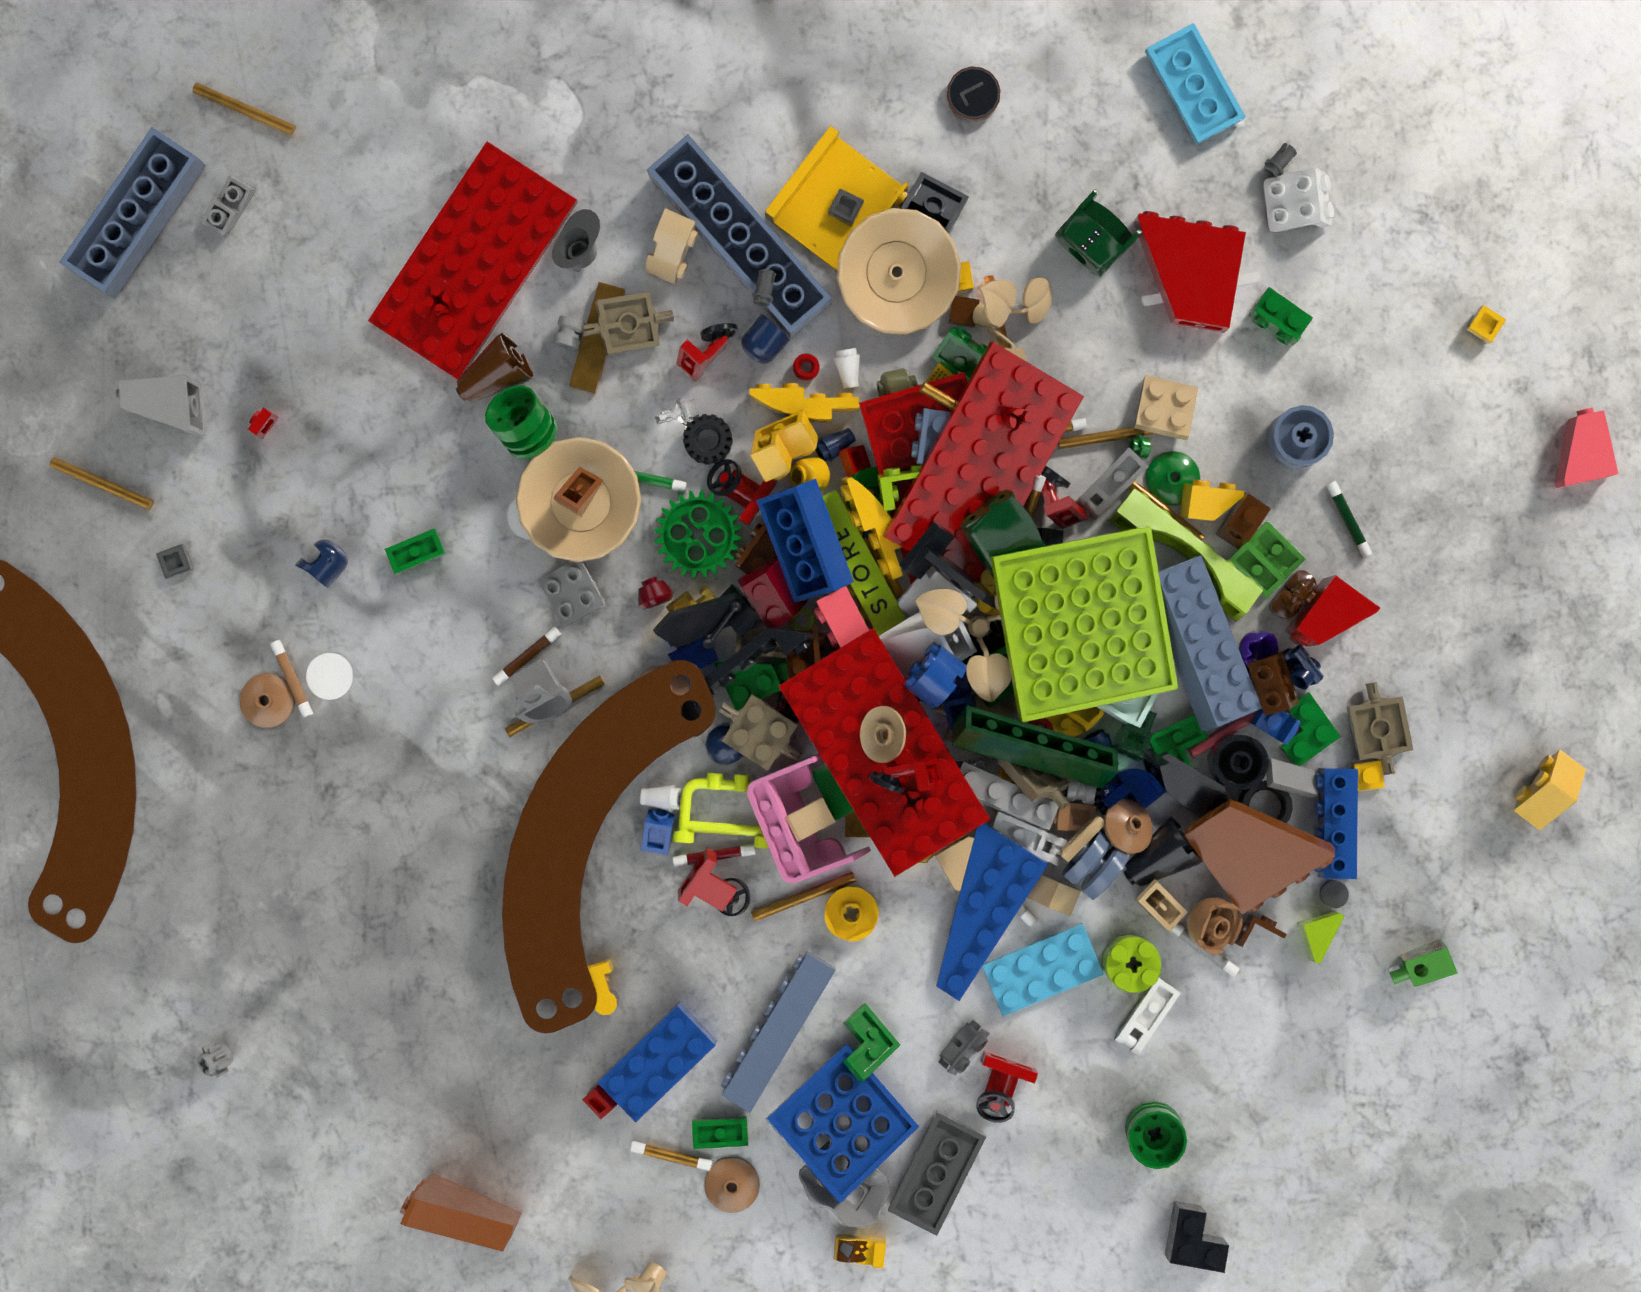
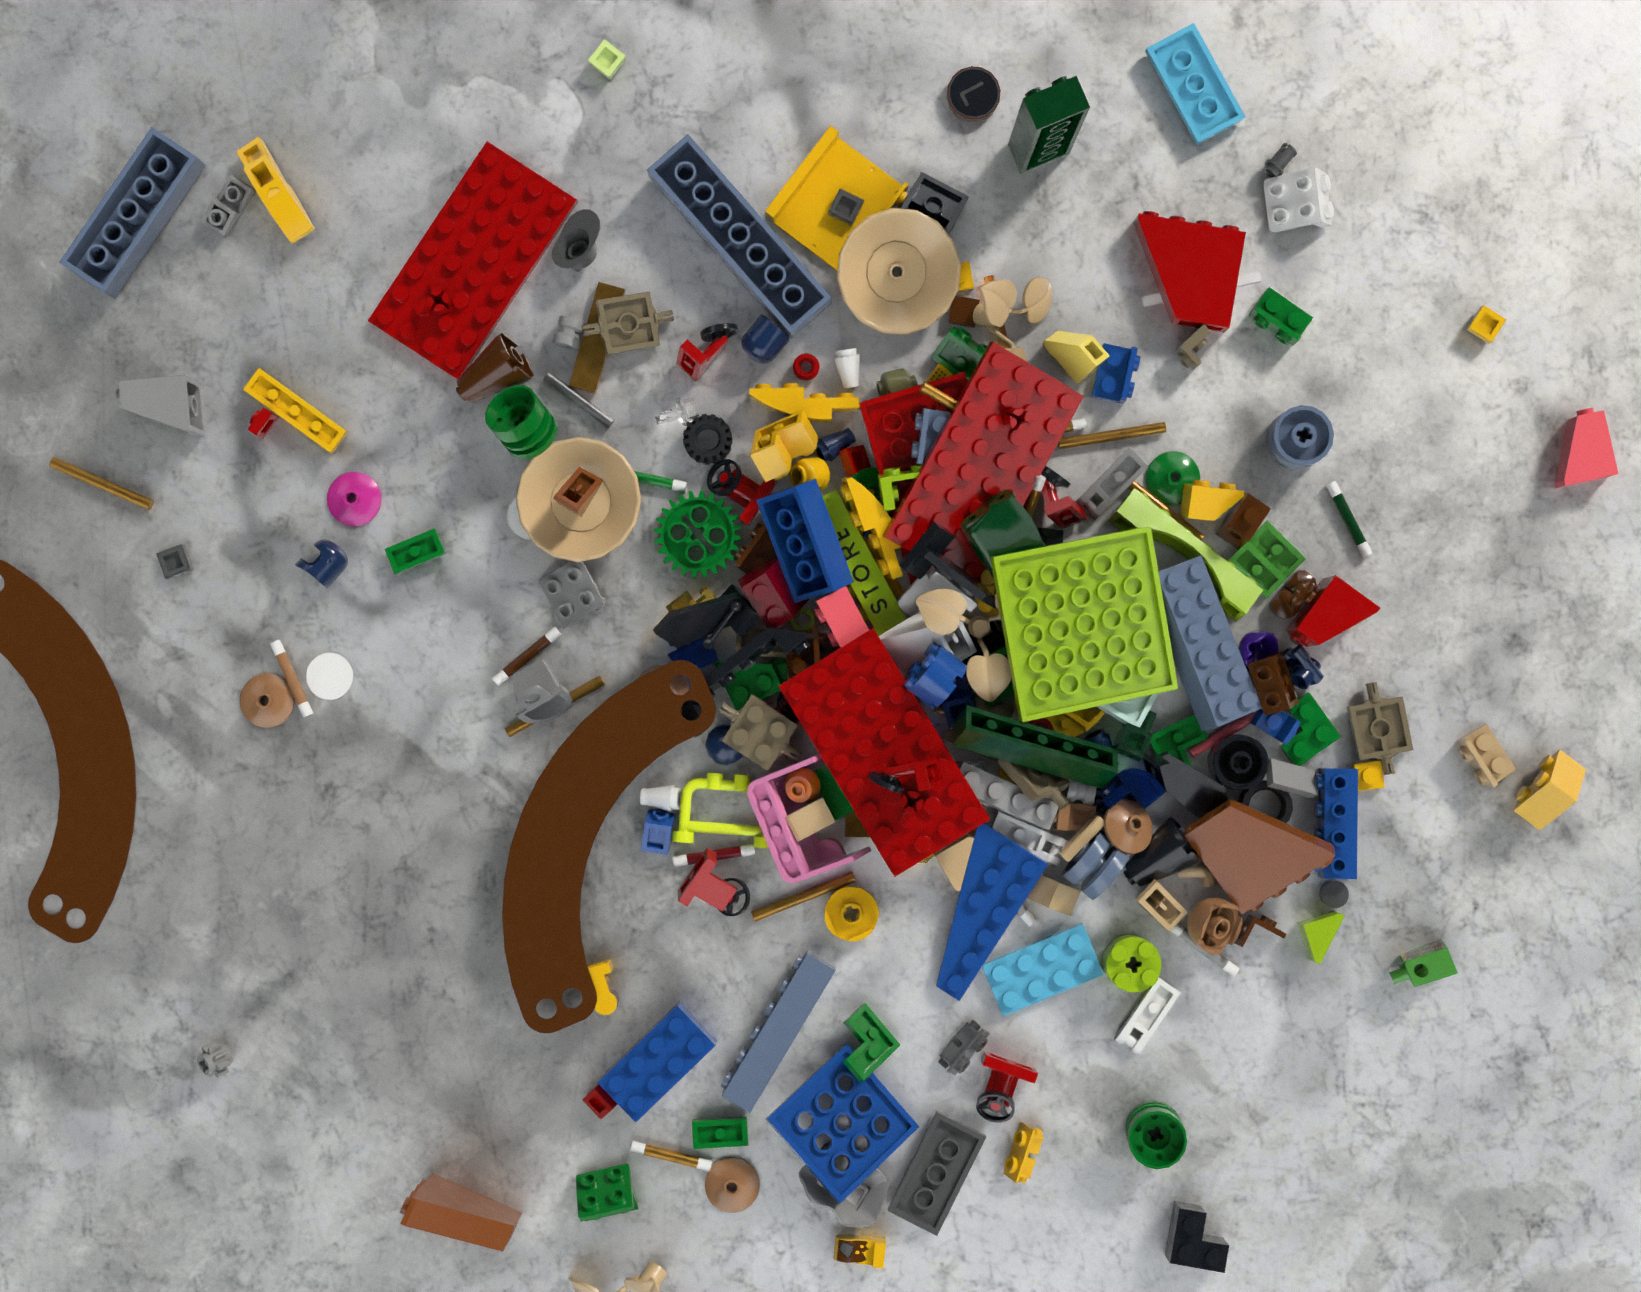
(244, 109): pearl gold bar -> none
(274, 190): none -> yellow slope
(295, 410): none -> yellow plate
(367, 499): none -> dark pink dish
(578, 399): none -> flat silver bar
(605, 1193): none -> green bracket
(607, 59): none -> yellowish green plate
(653, 593): dark red cone -> none
(673, 240): tan brick -> none
(764, 287): dark grey pin -> none
(802, 785): none -> orange cone
(882, 734): tan dish -> none
(1025, 1141): none -> yellow hinge
(1048, 123): none -> dark green brick
(1076, 353): none -> light yellow slope
(1095, 236): dark green piece -> none
(1115, 374): none -> blue bracket
(1140, 446): green plate -> none
(1166, 407): tan plate -> none
(1195, 342): none -> dark tan bracket
(1199, 871): none -> tan arm
(1485, 756): none -> tan bracket

